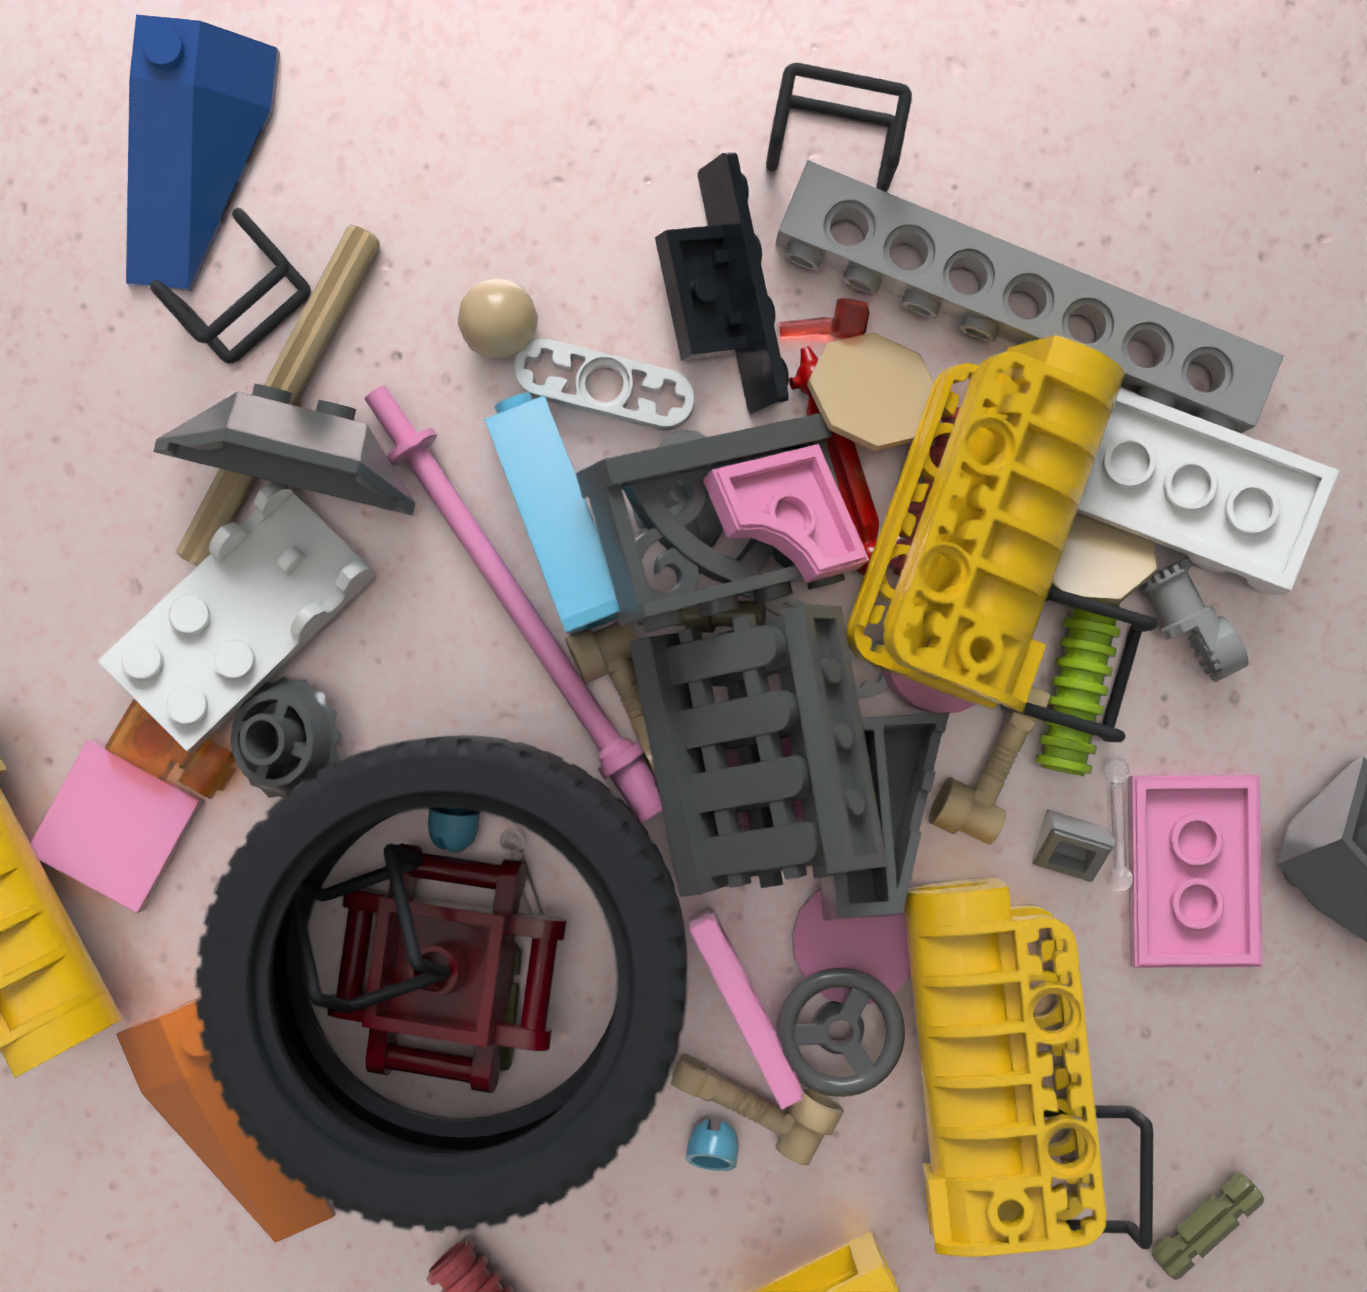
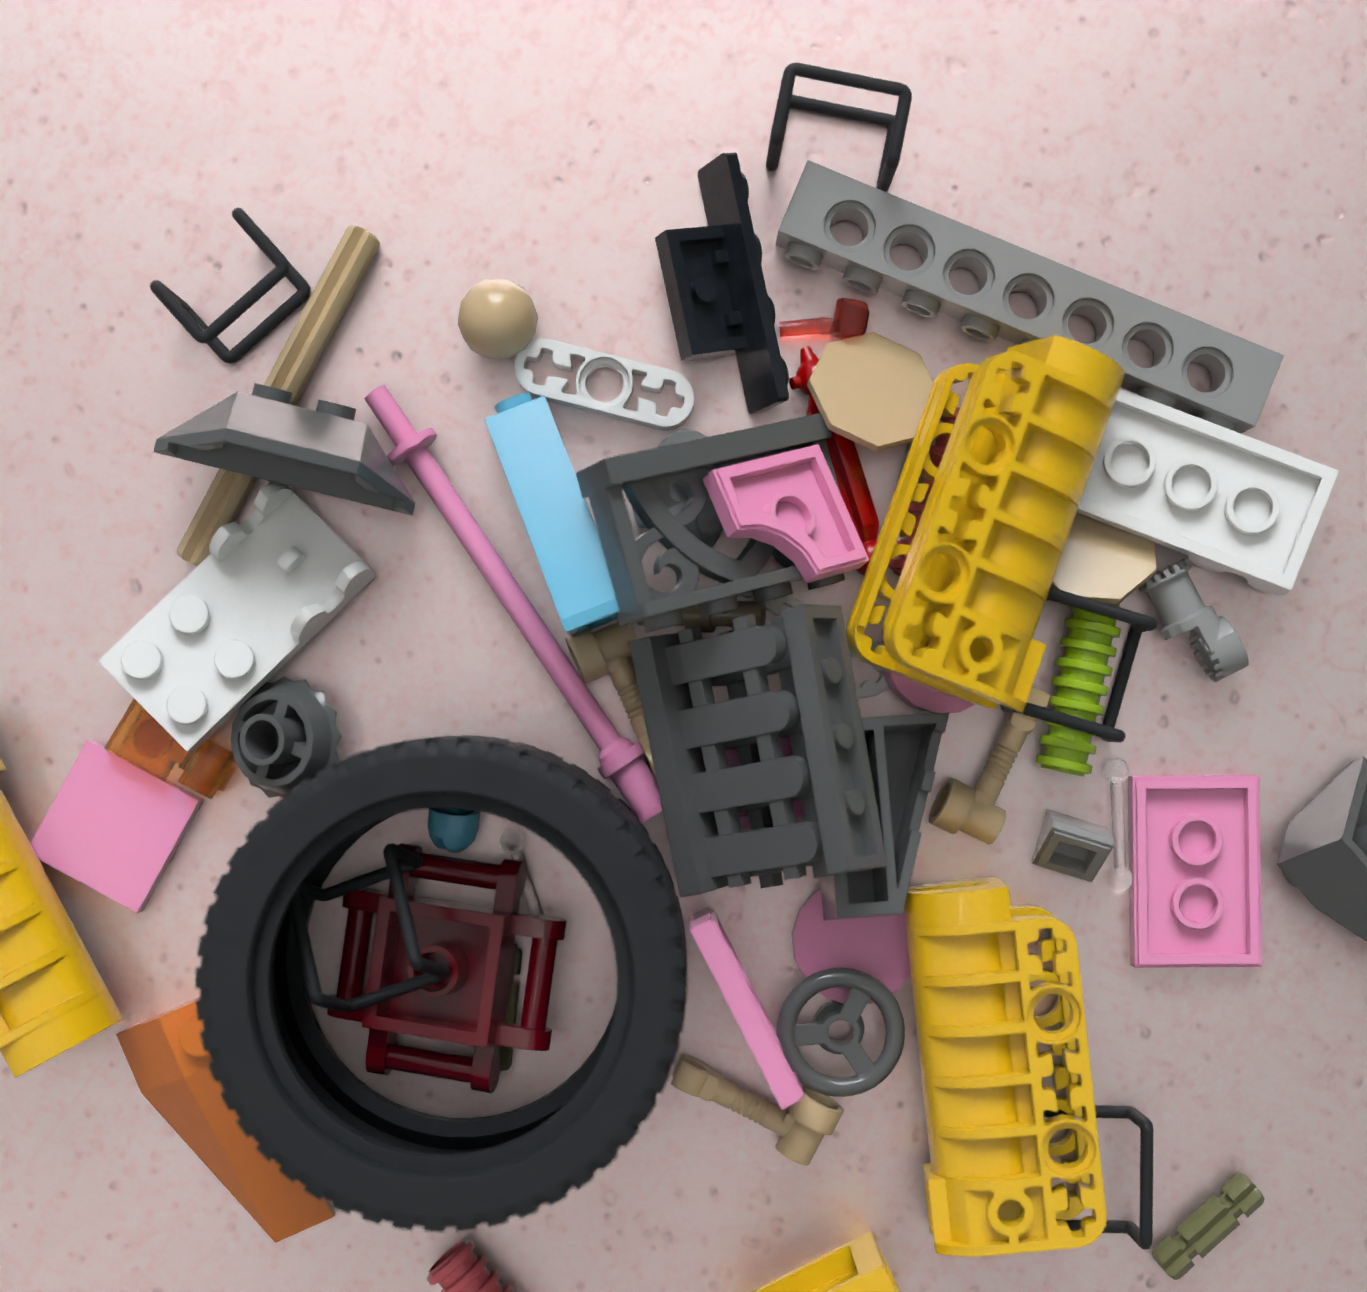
(191, 128): blue wedge -> none
(713, 1148): medium azure hinge -> none

